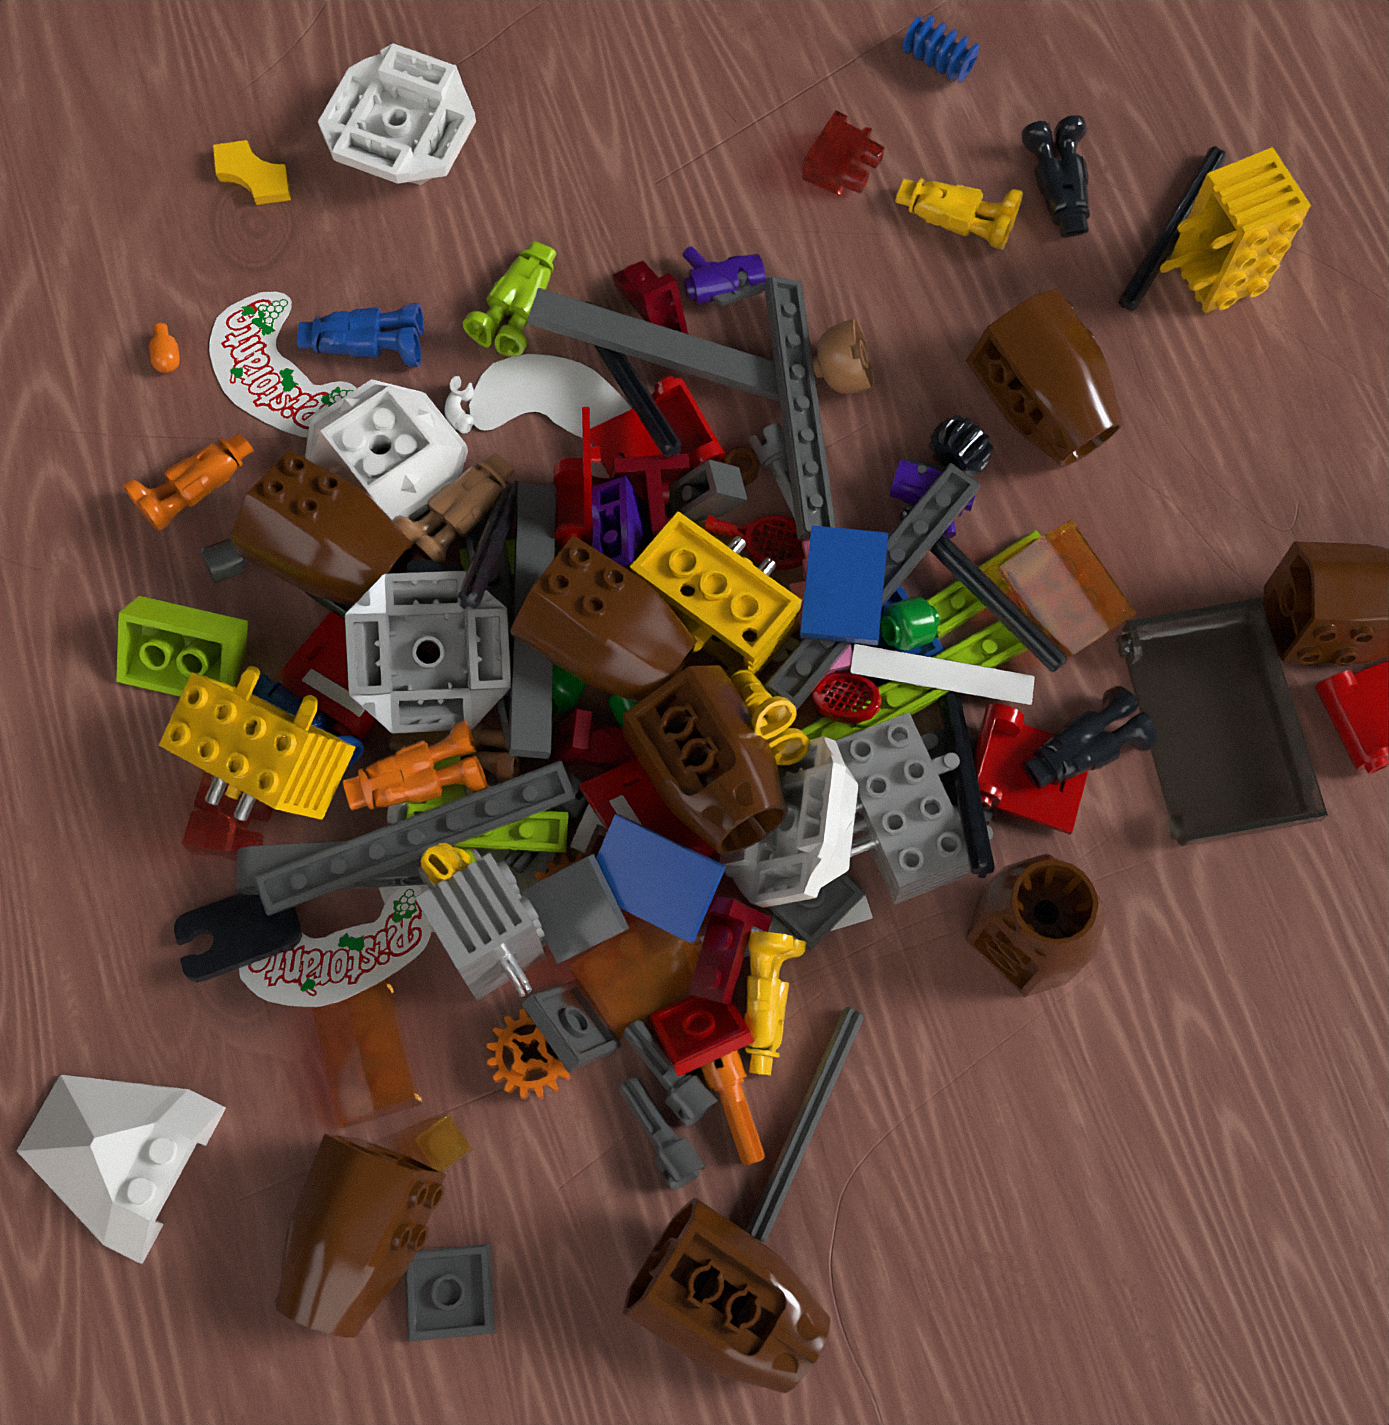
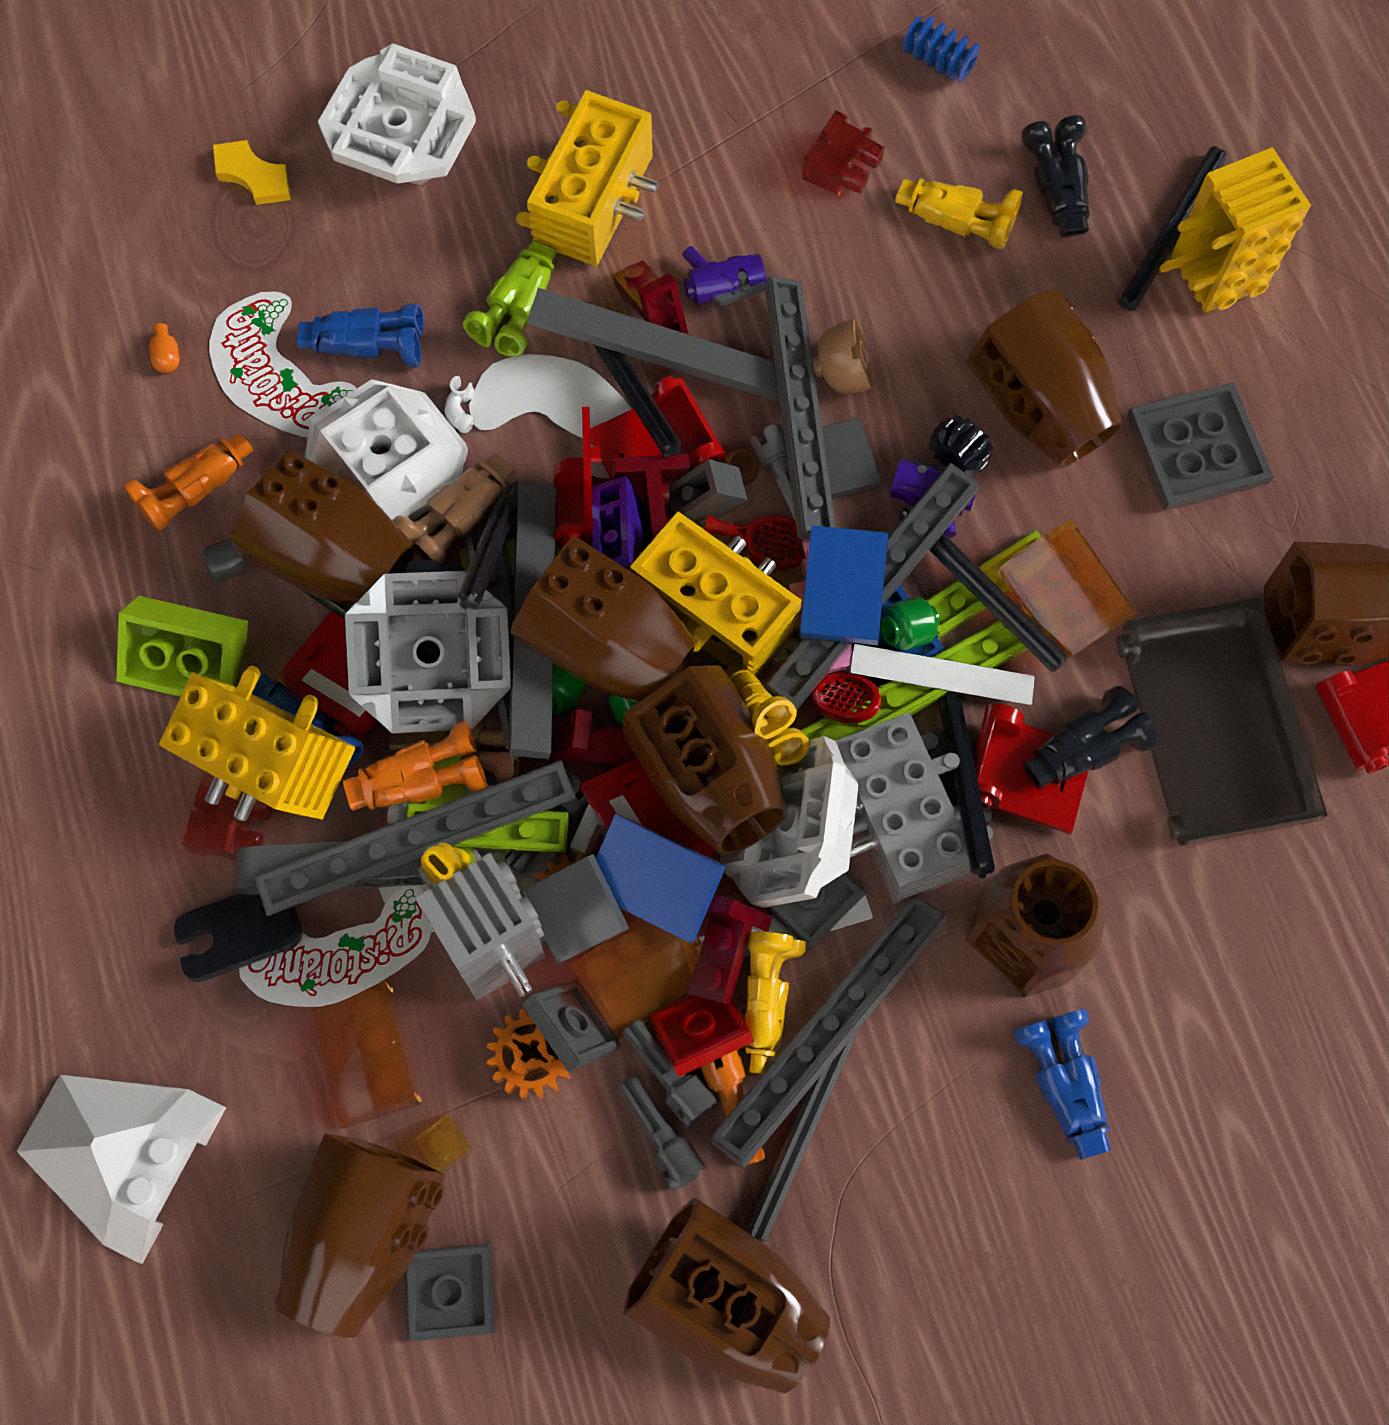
(592, 180): none -> yellow piece
(828, 1031): none -> dark grey tile
(849, 459): none -> dark grey tile
(1069, 1086): none -> blue piece
(1200, 446): none -> dark grey plate

